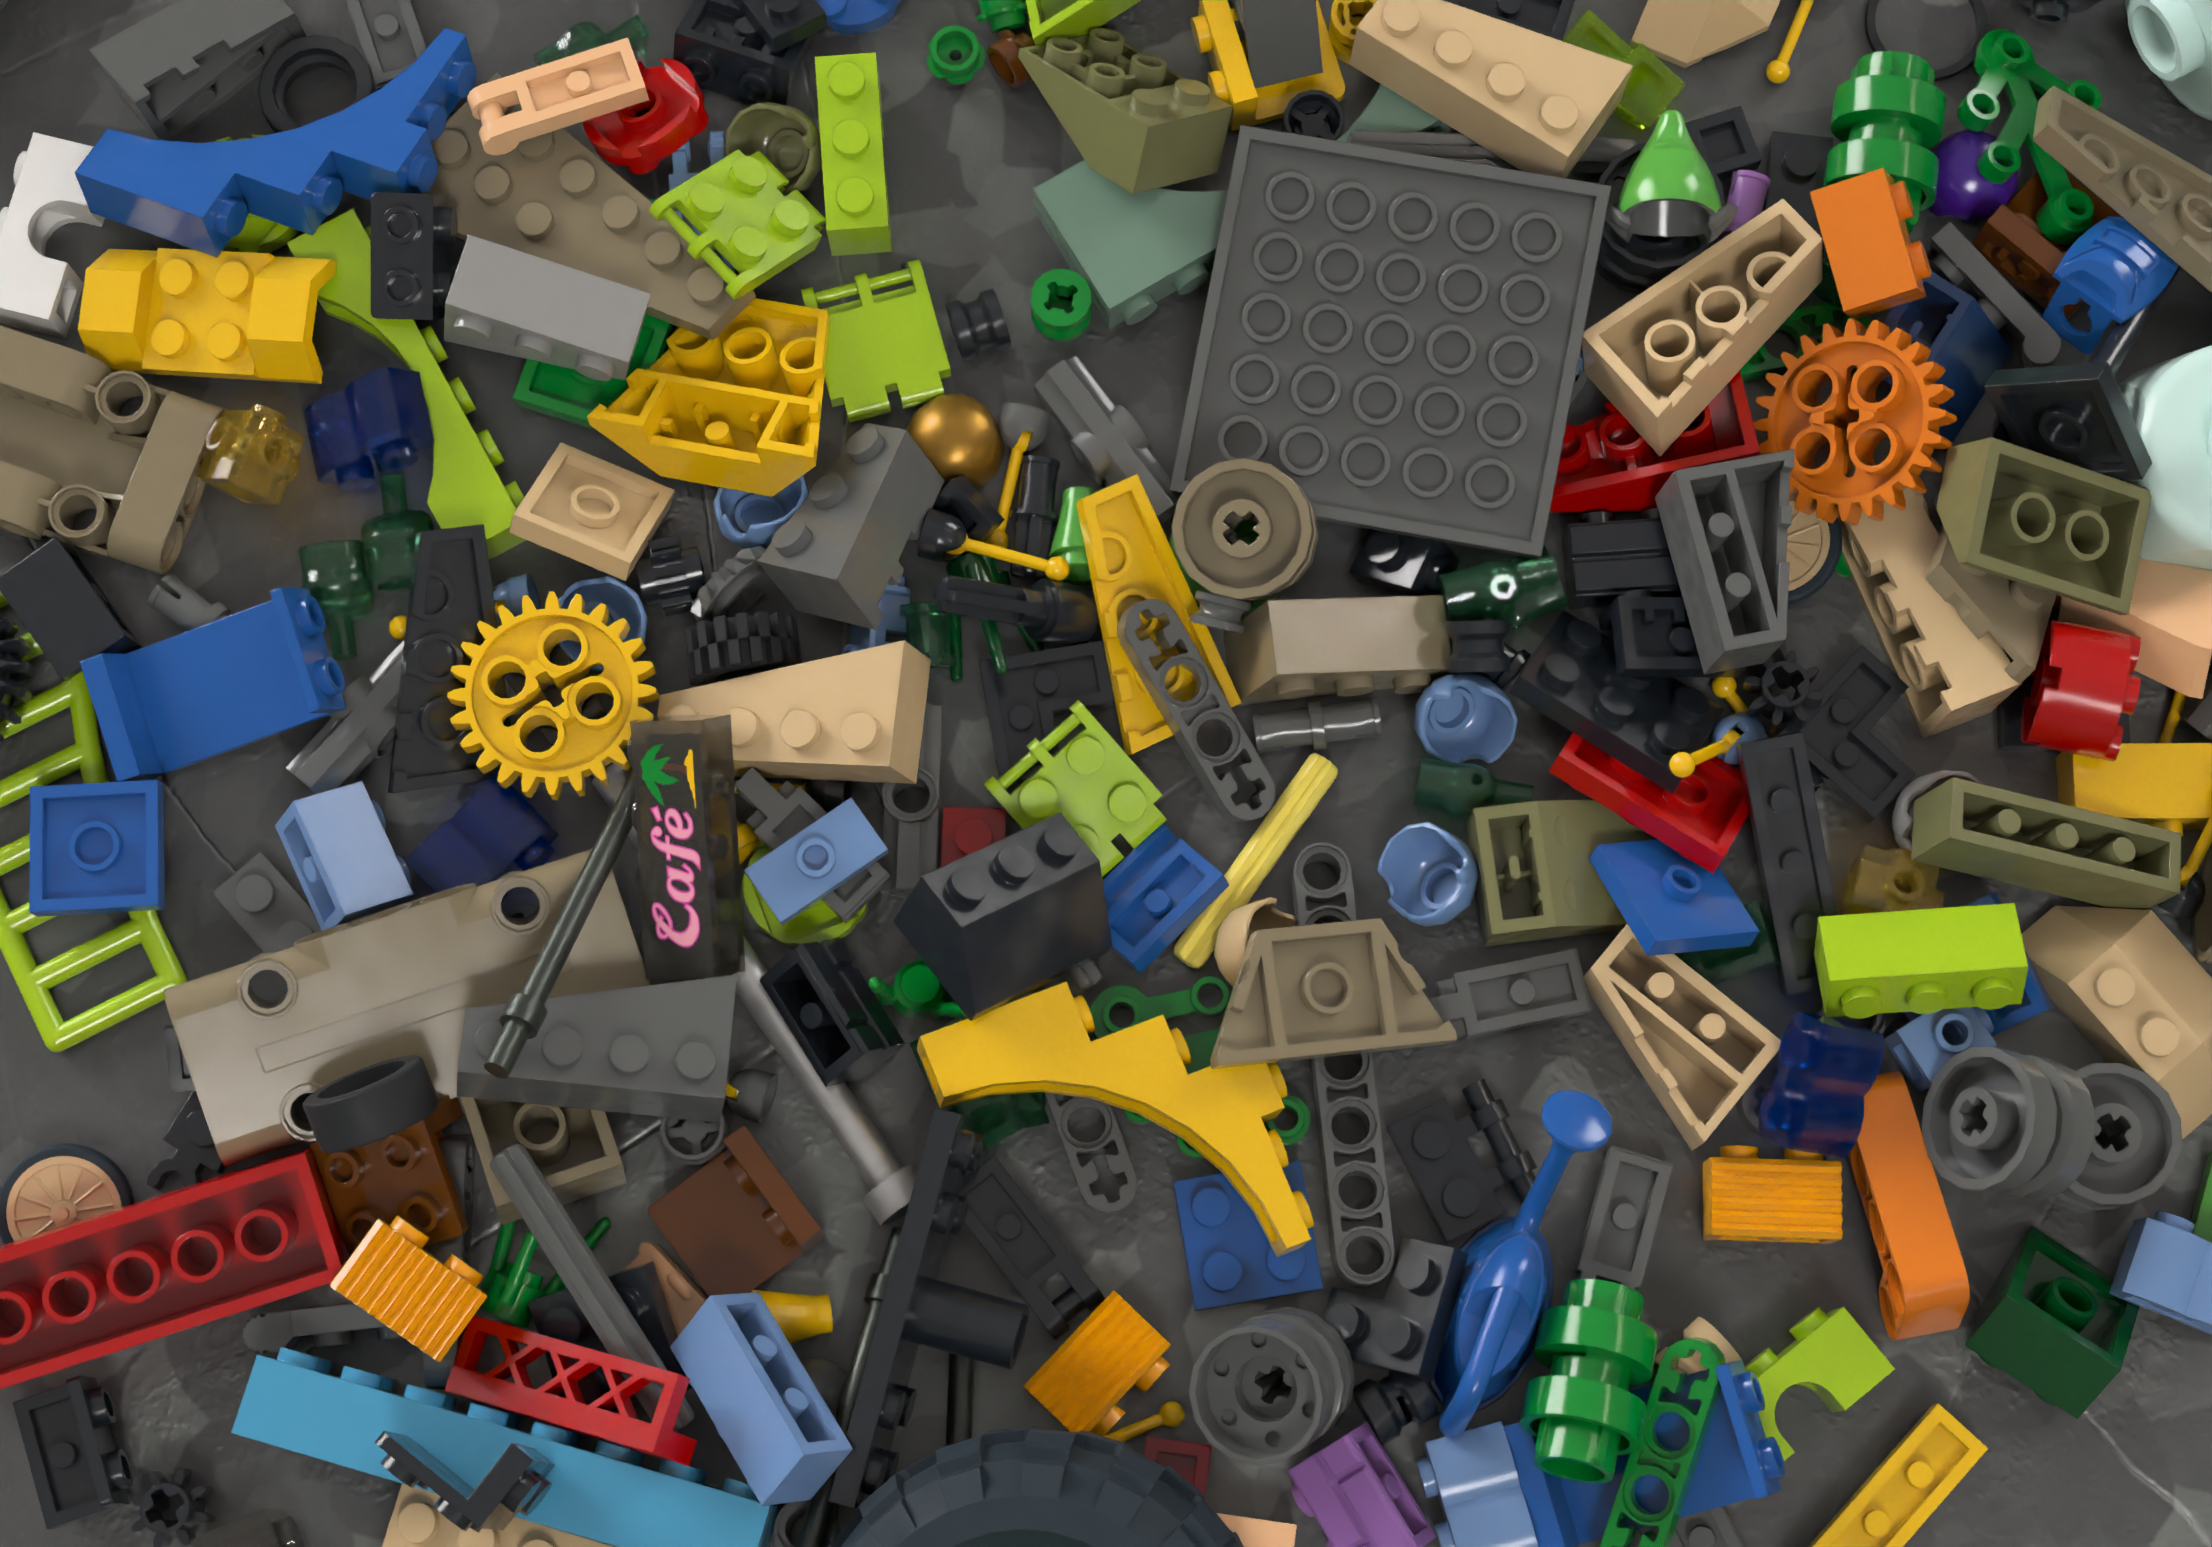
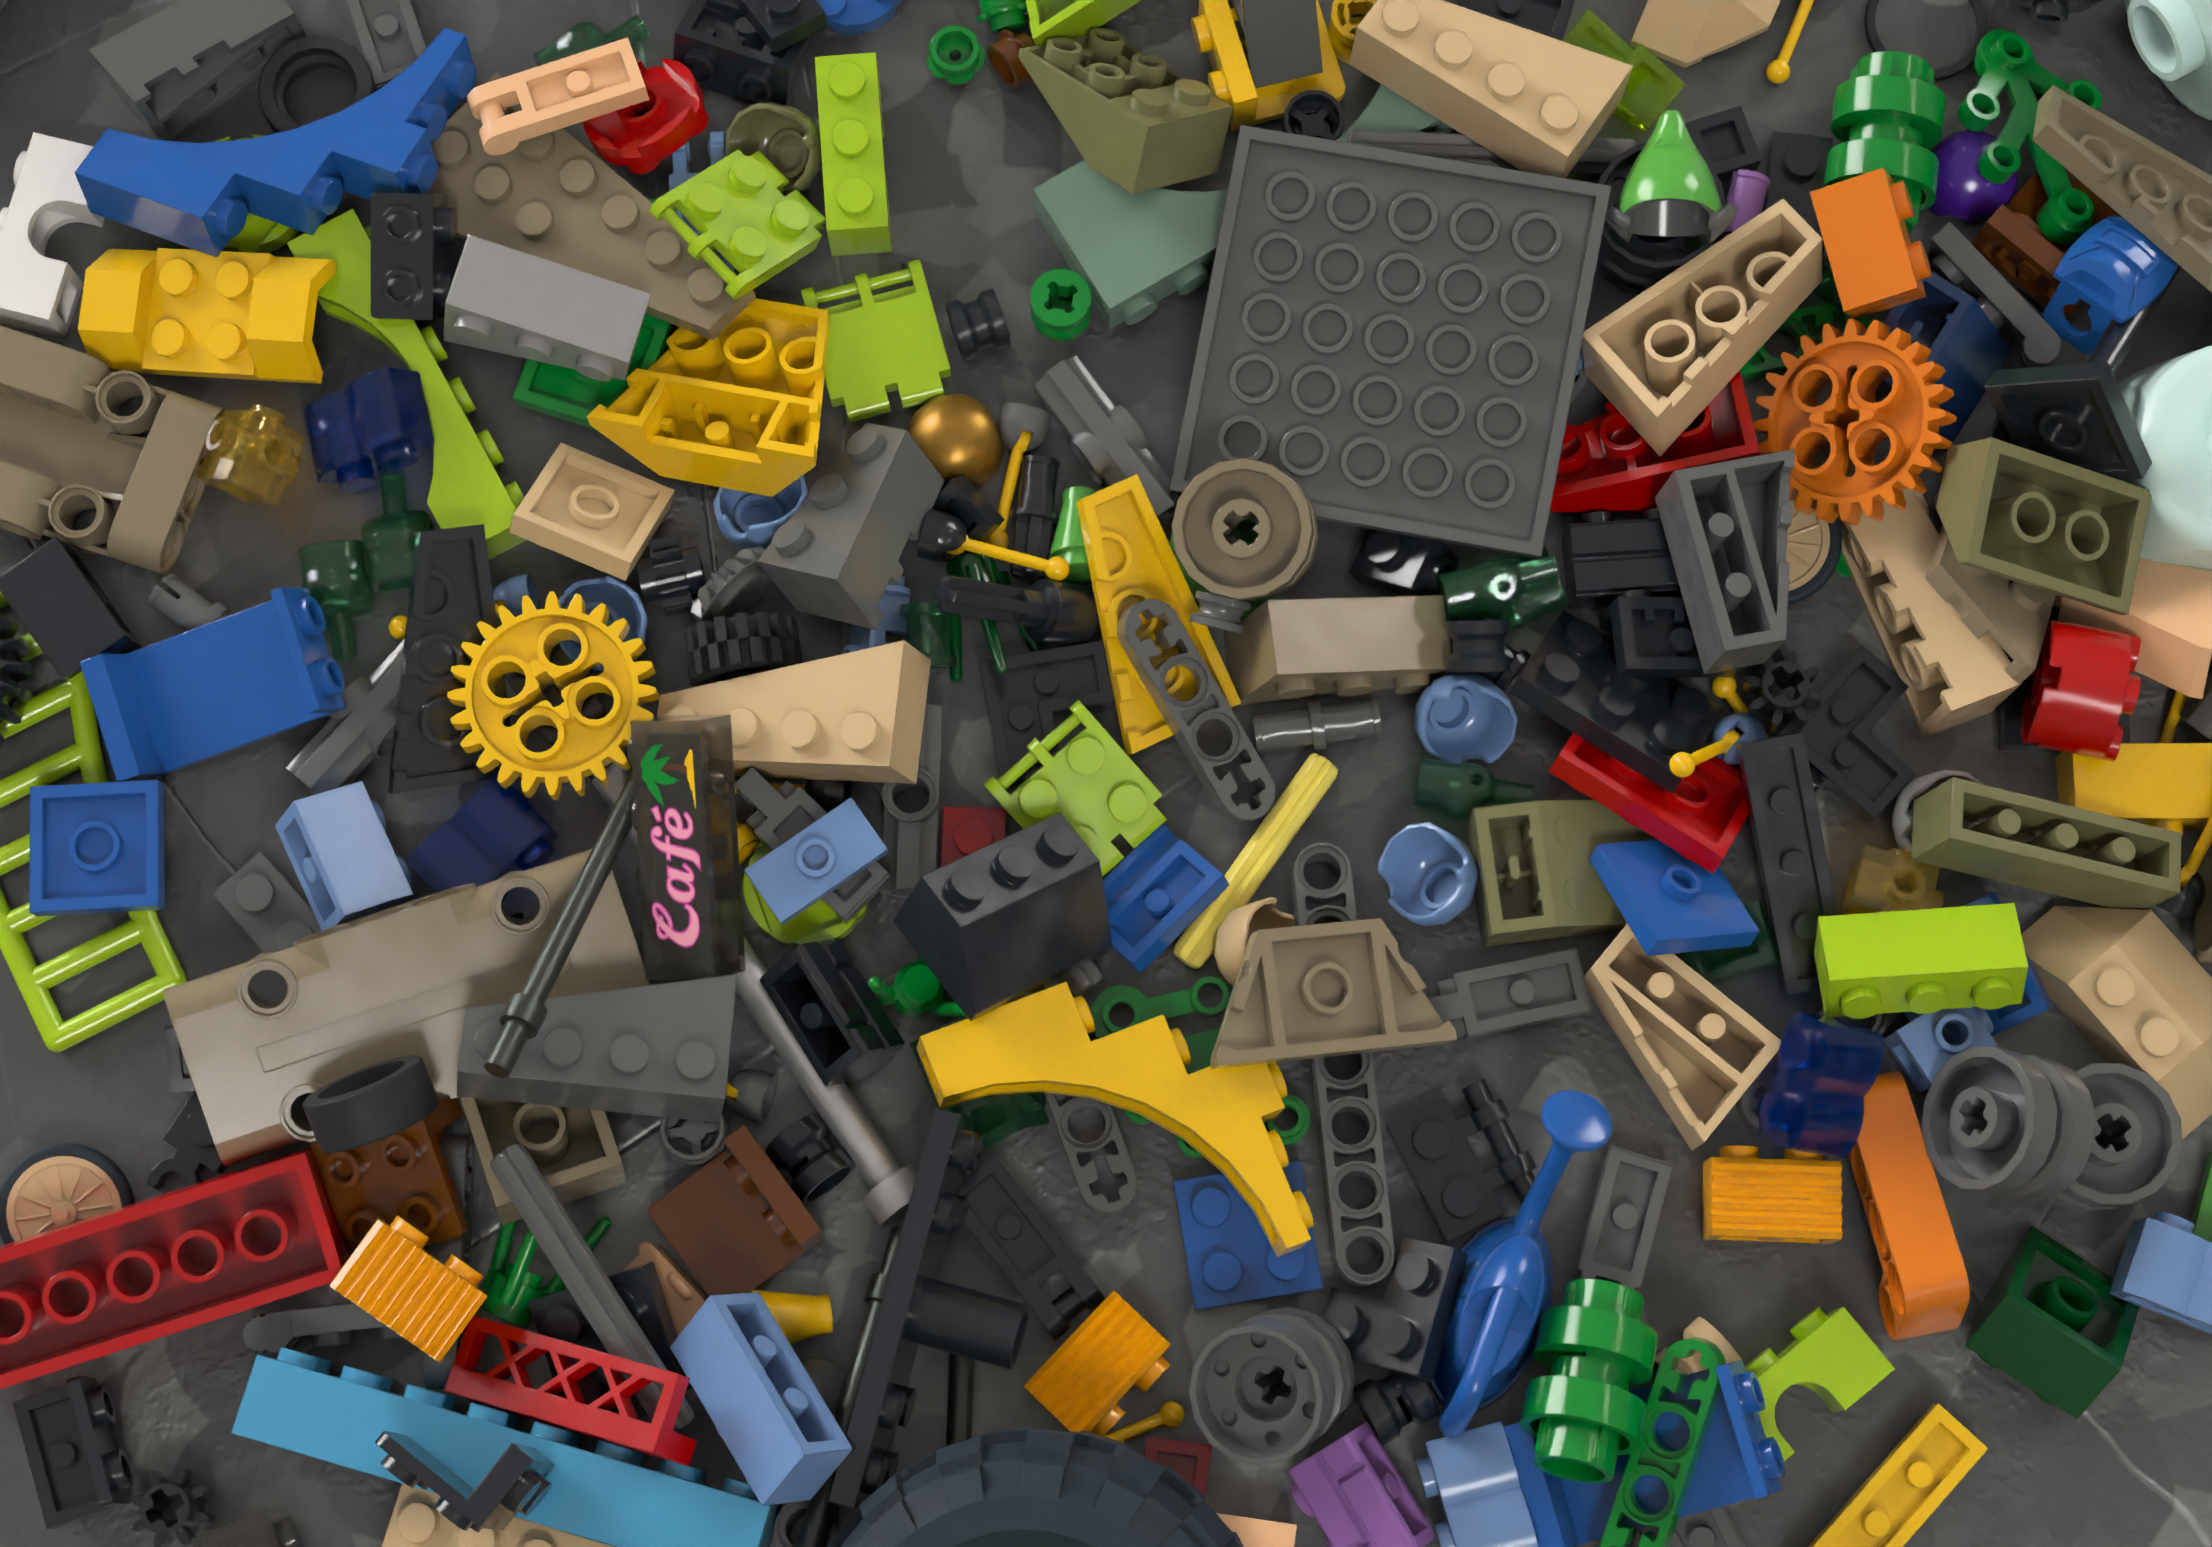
(810, 1158): none -> black wheel

